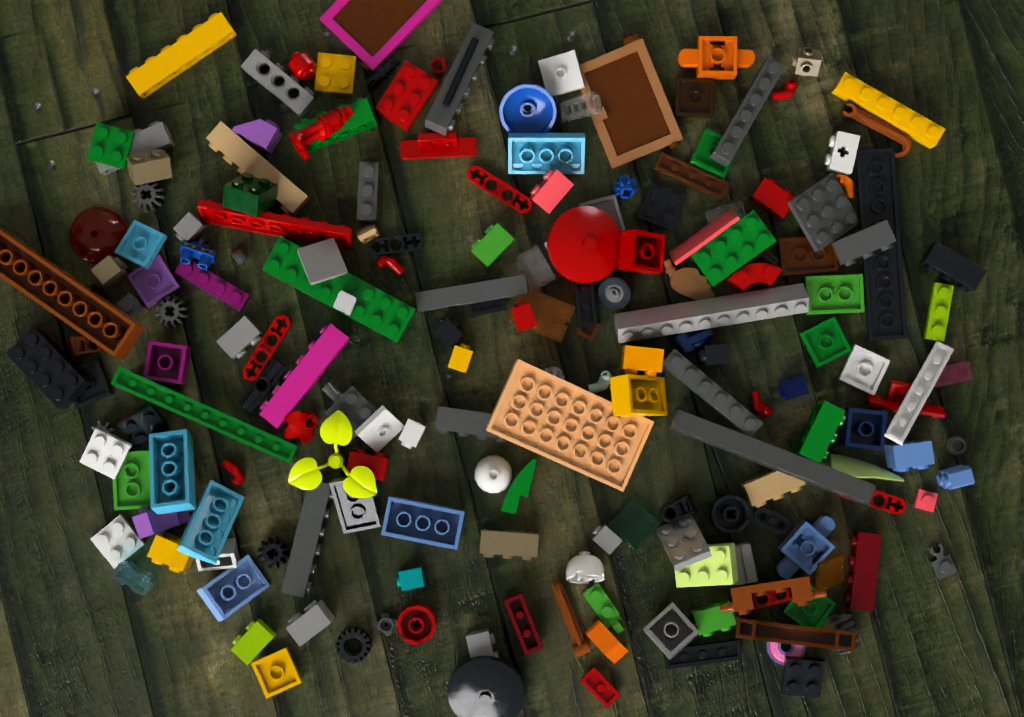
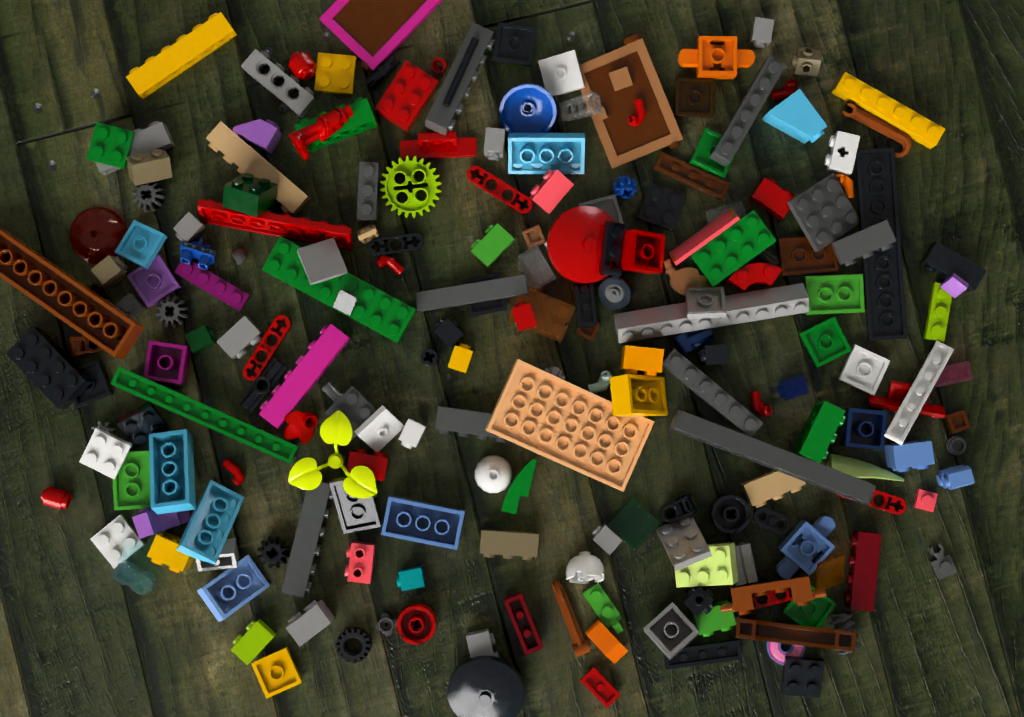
(56, 498): none -> red brick
(201, 338): none -> dark green brick
(360, 562): none -> coral brick
(412, 204): none -> lime gear
(435, 359): none -> black bush
(494, 143): none -> light grey brick
(514, 44): none -> black plate
(533, 236): none -> medium nougat tile
(612, 249): none -> black plate
(620, 79): none -> medium nougat tile
(639, 115): none -> red arm
(692, 601): none -> black brick
(705, 302): none -> light grey tile
(761, 32): none -> light grey brick
(797, 118): none -> medium azure slope
(954, 285): none -> tile
(957, 421): none -> reddish brown tile

